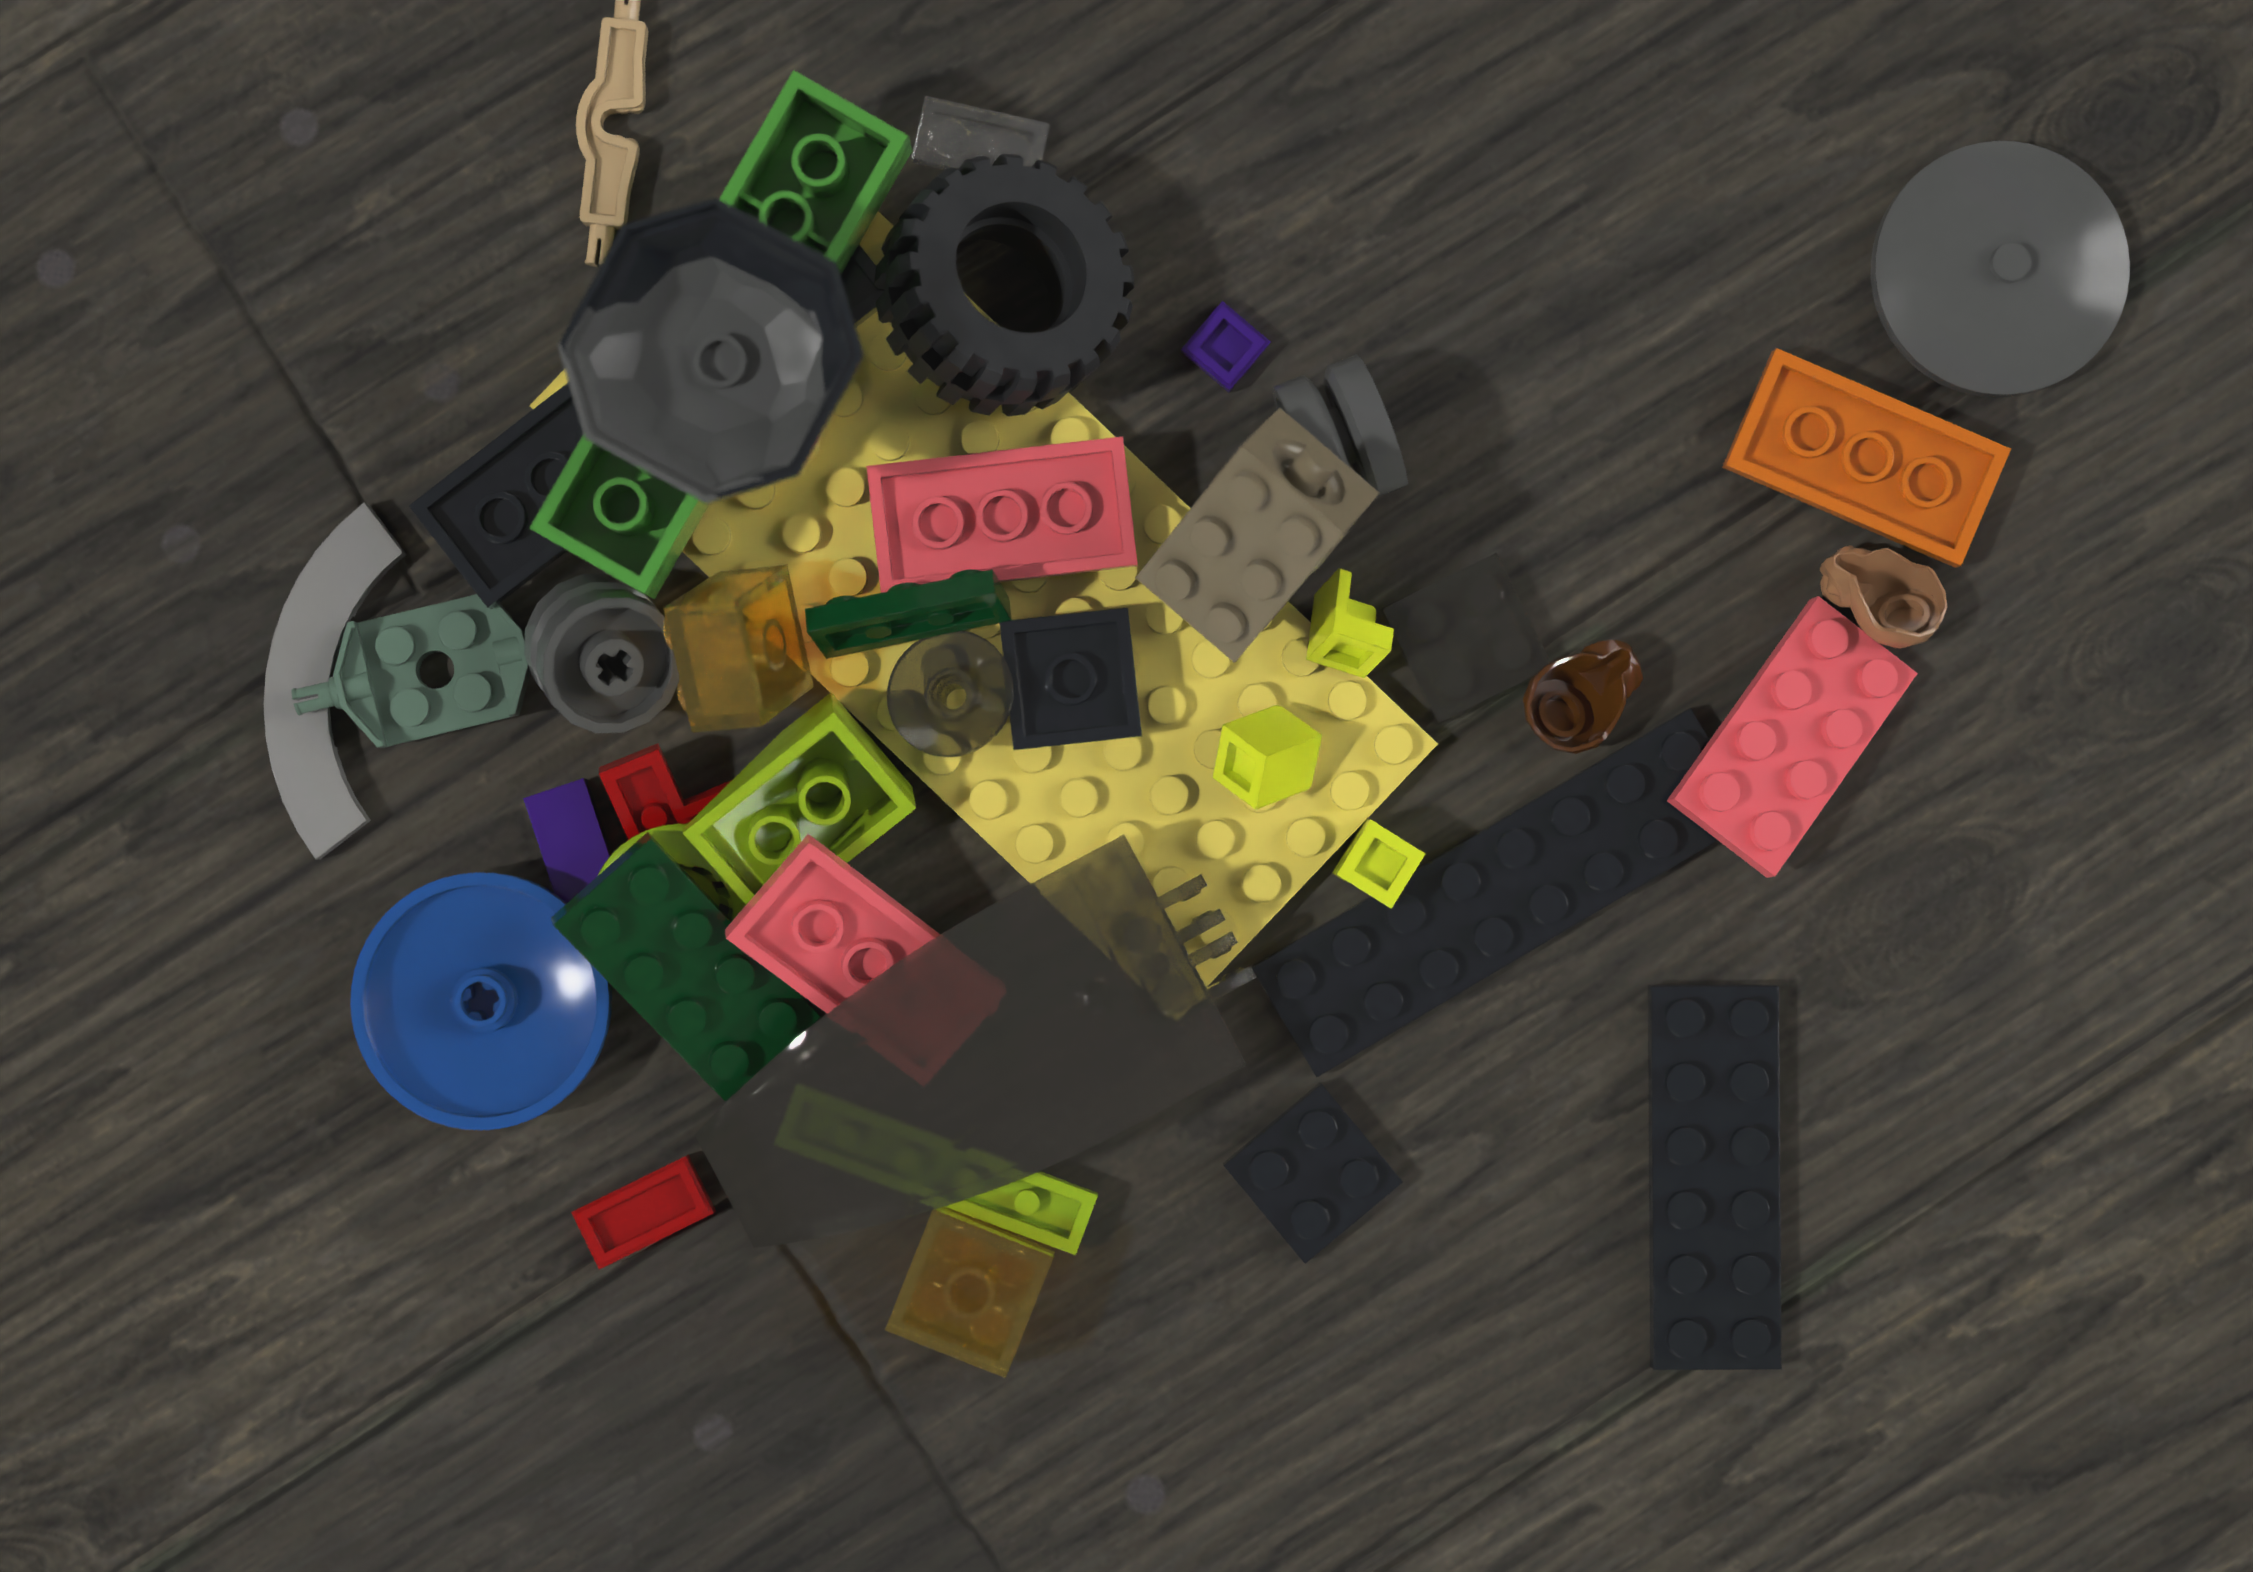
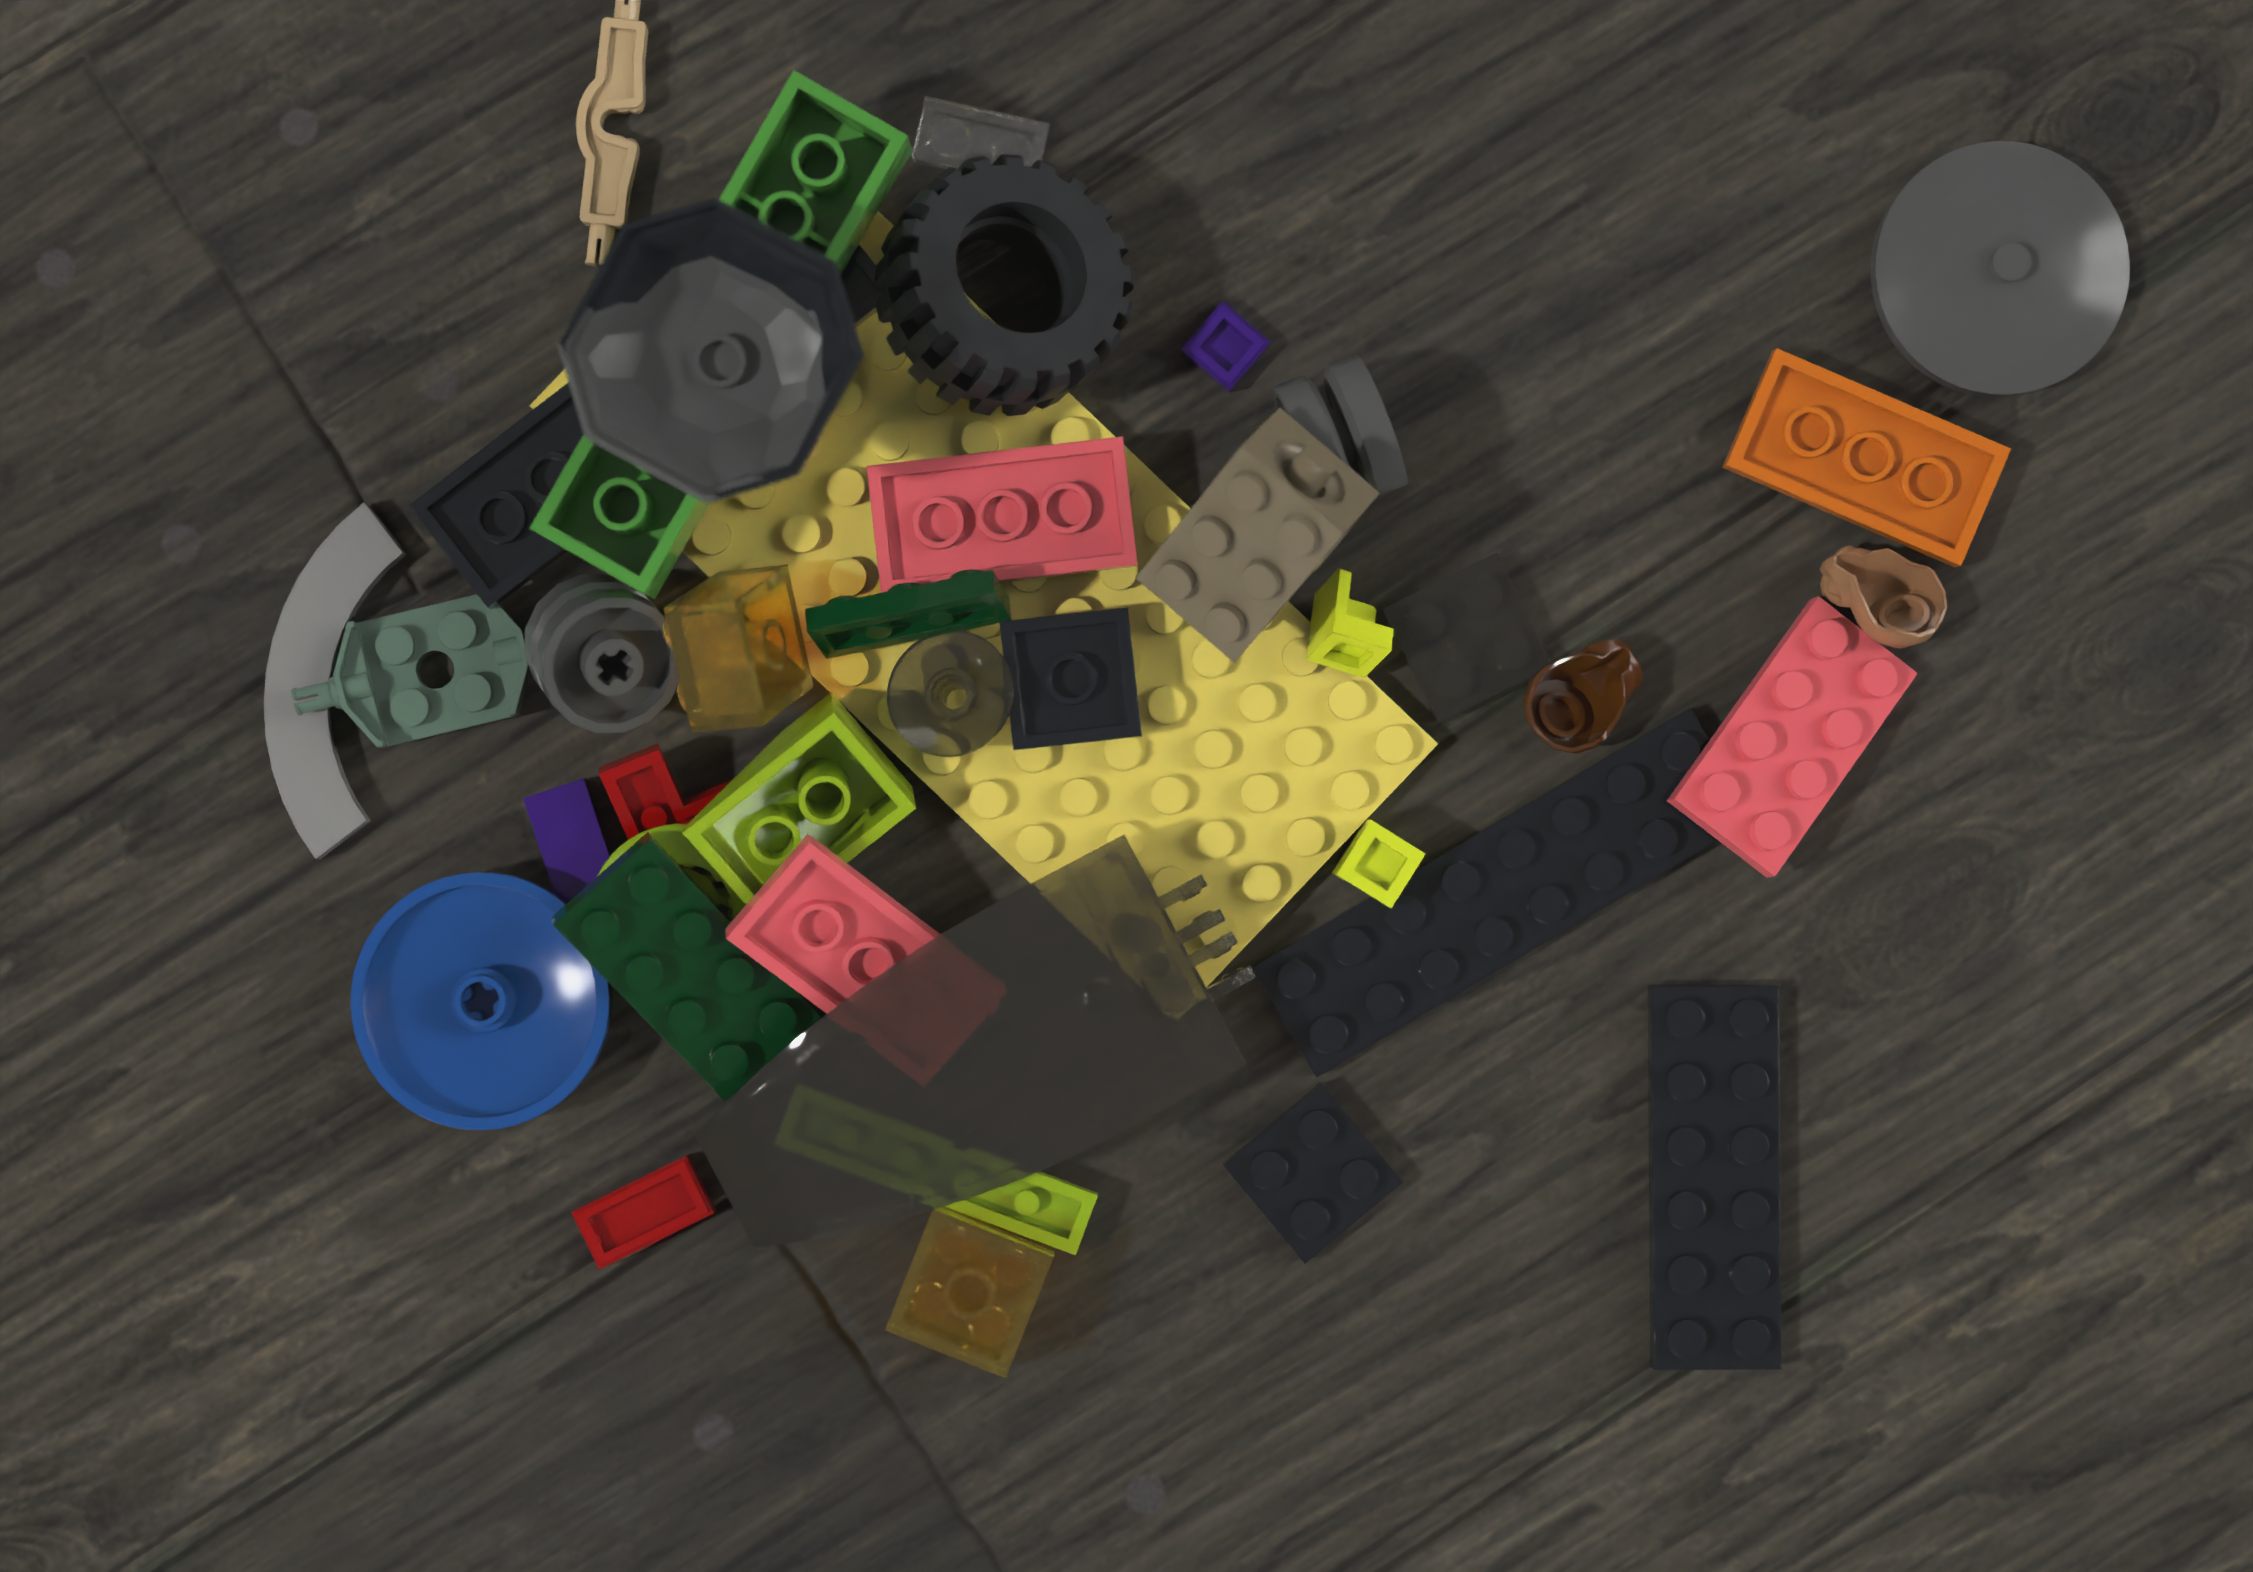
(1267, 756): neon yellow panel -> none

